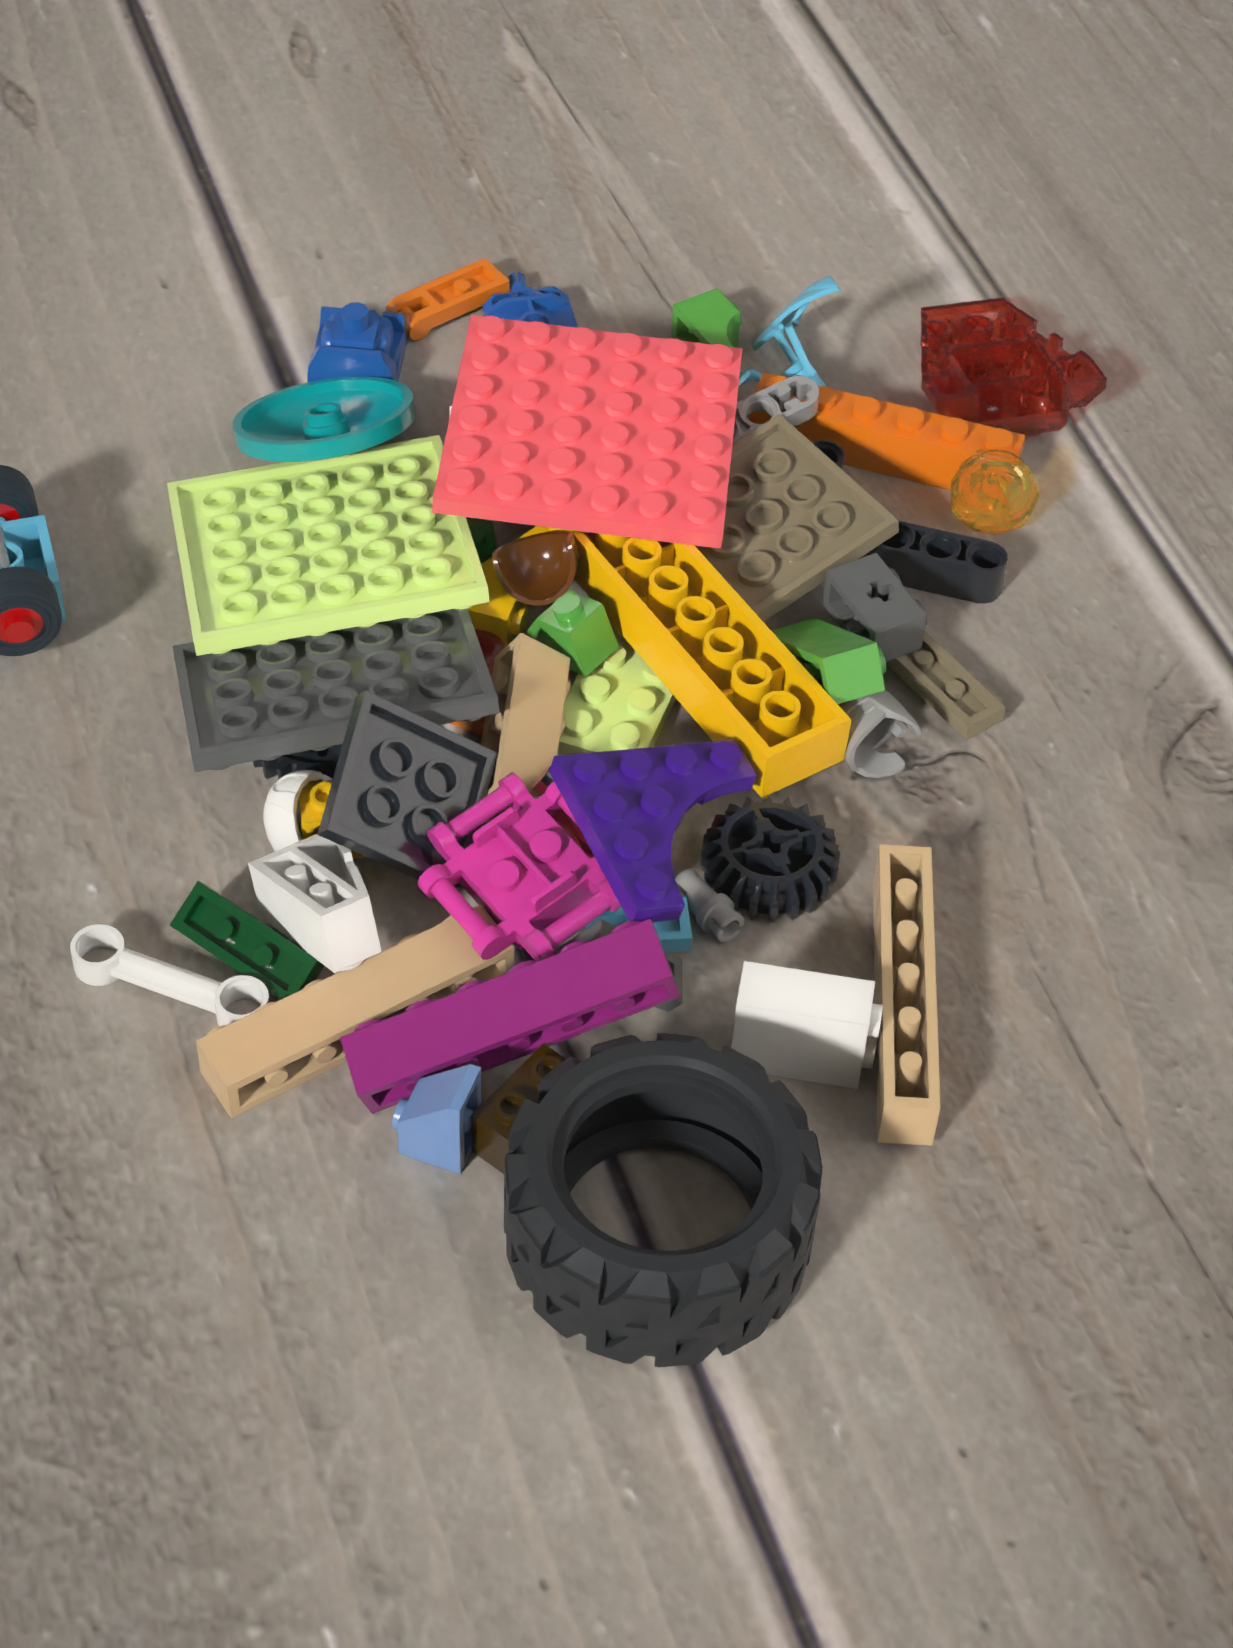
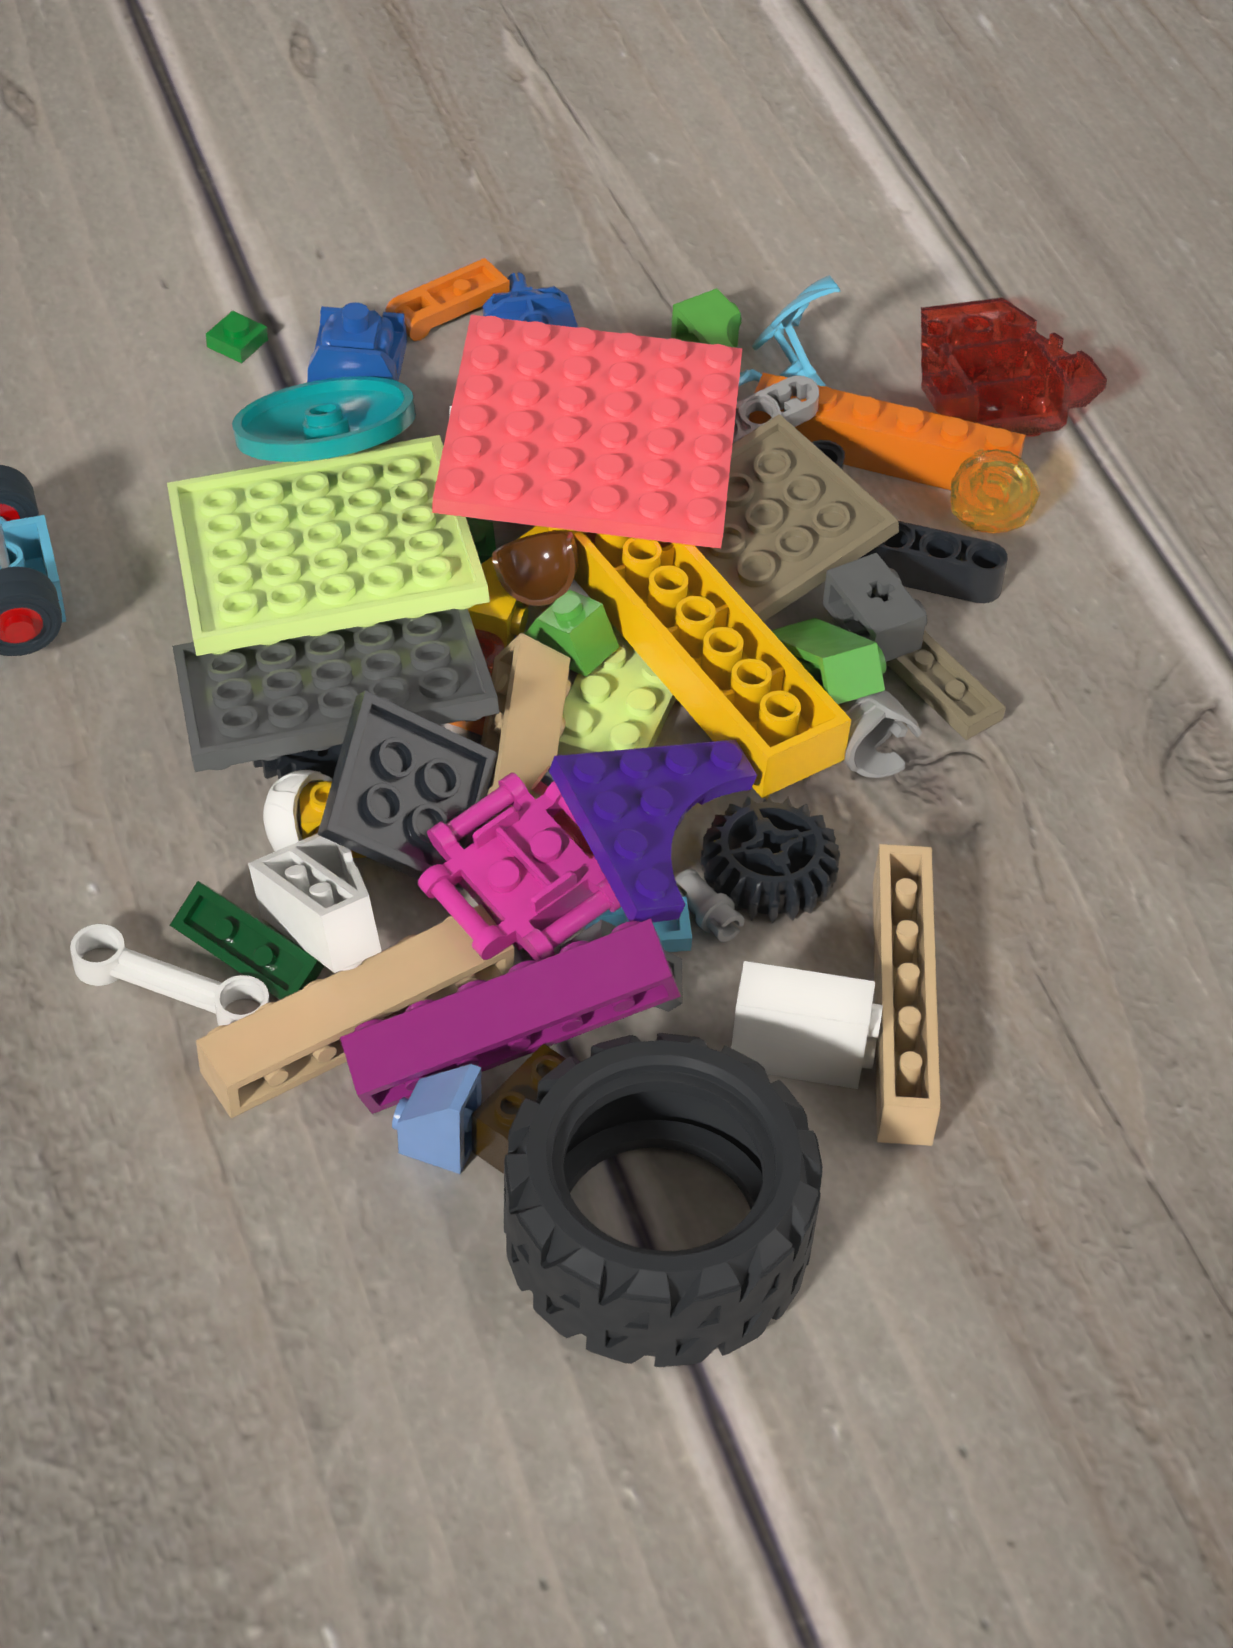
(236, 336): none -> green plate

